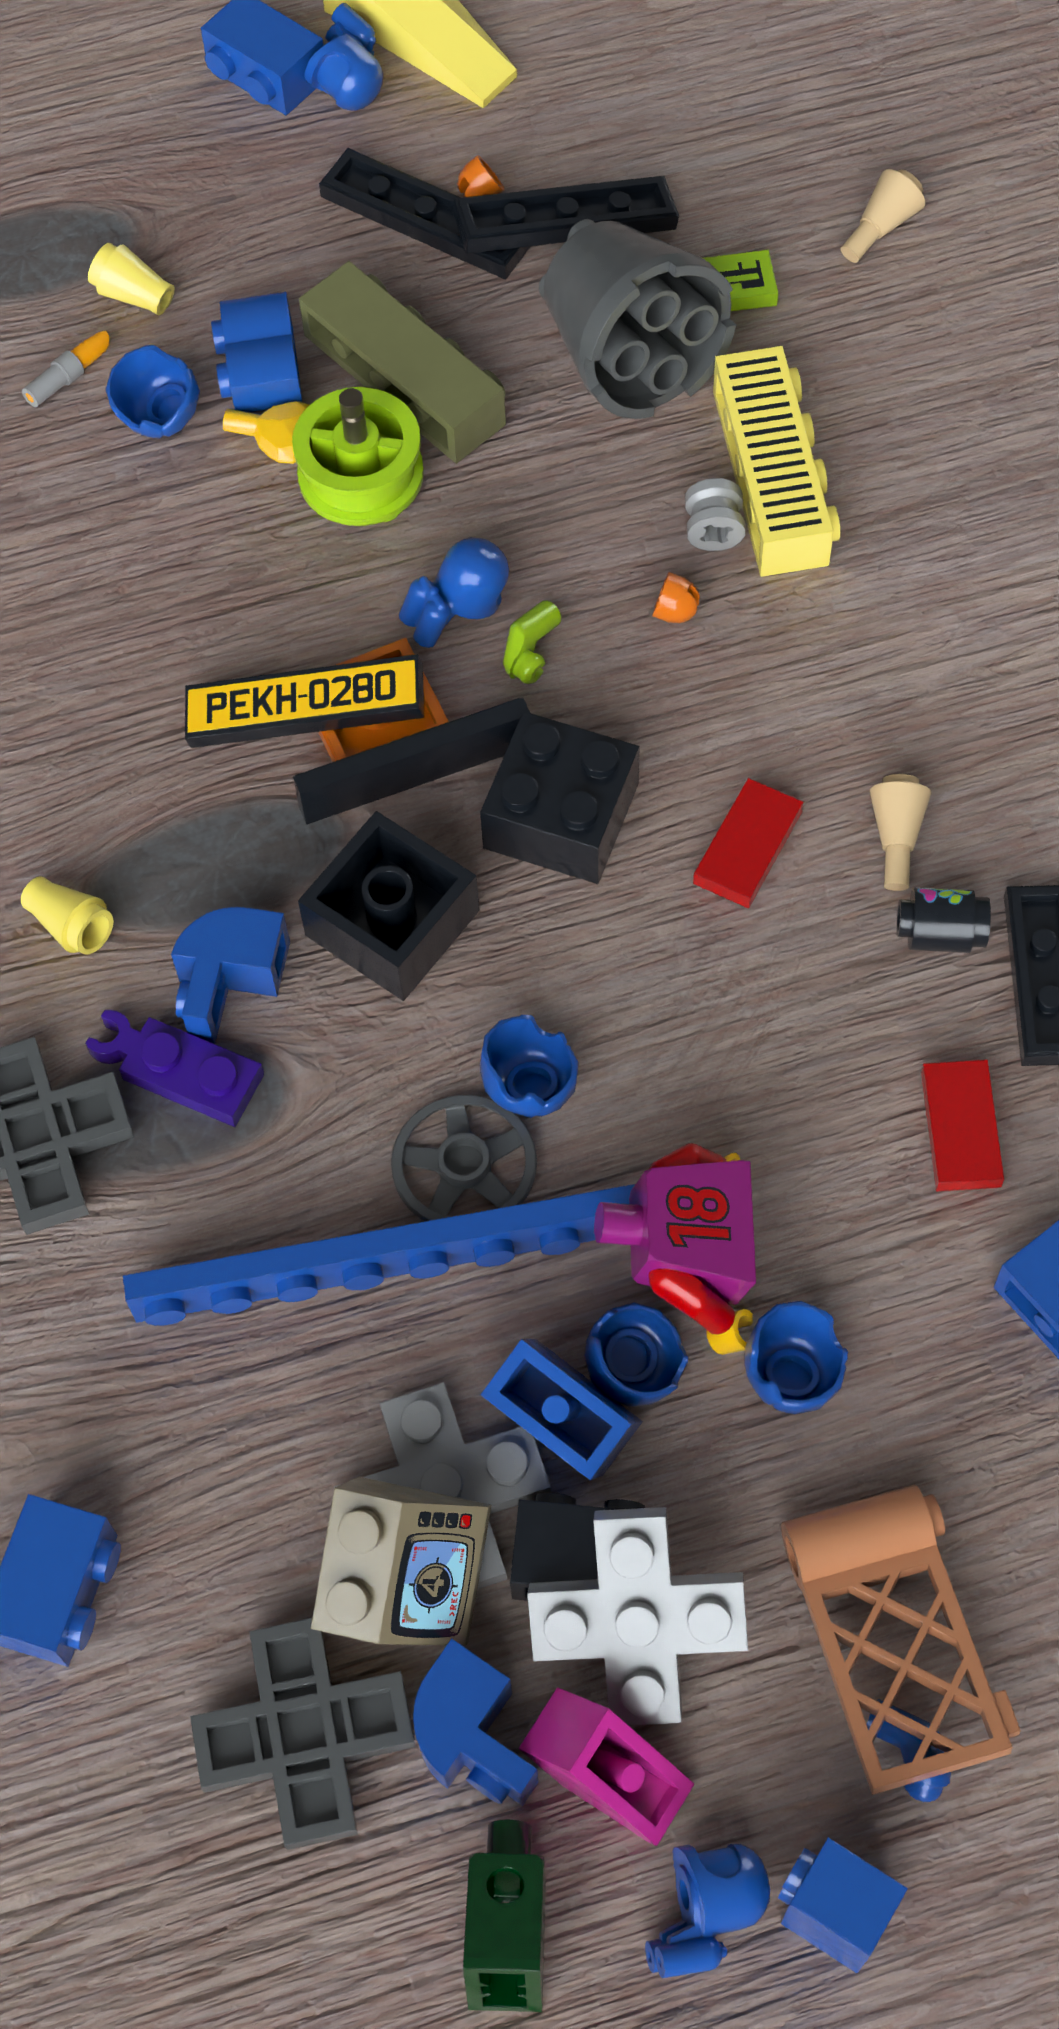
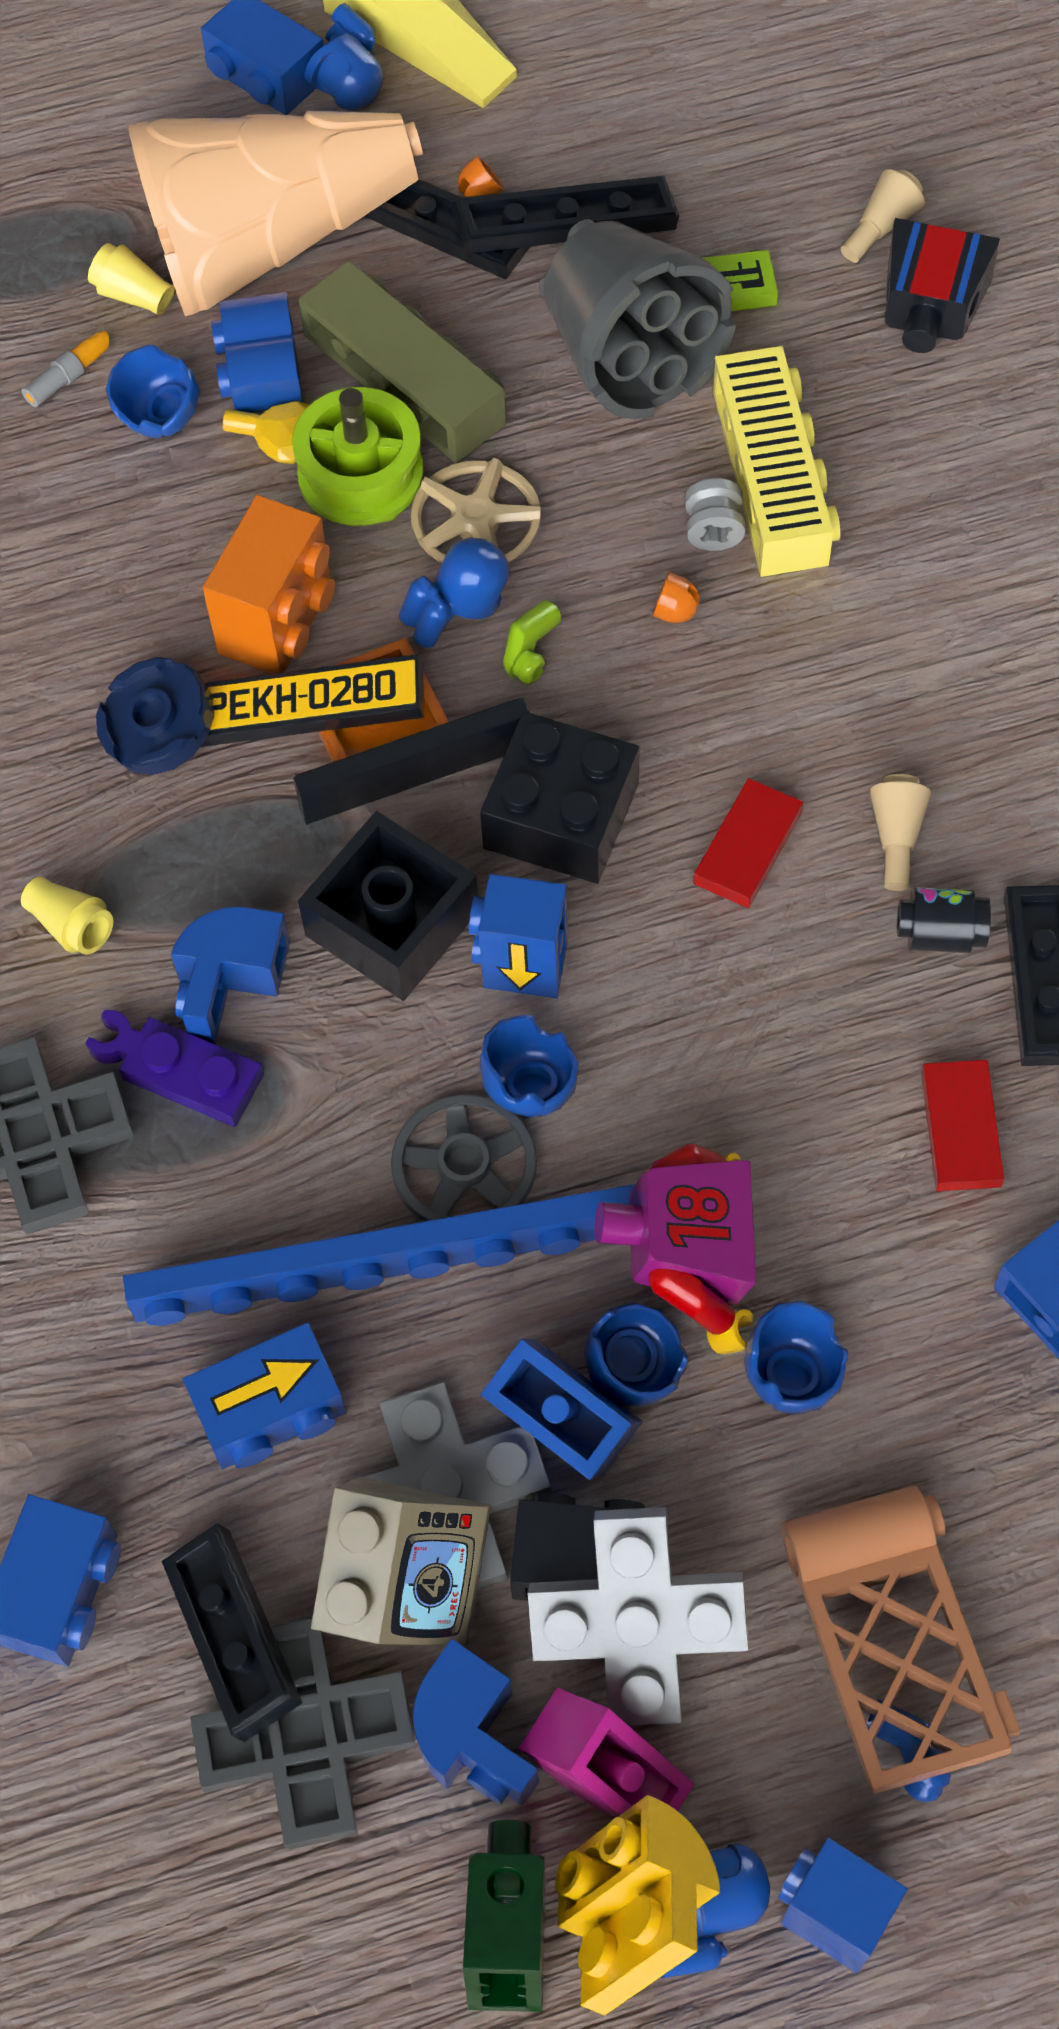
(155, 716): none -> dark blue tile
(231, 1633): none -> black tile
(263, 189): none -> light nougat cone
(266, 1397): none -> blue brick
(269, 586): none -> orange brick
(476, 513): none -> tan wheel
(520, 935): none -> blue brick
(634, 1900): none -> yellow brick
(936, 281): none -> black torso

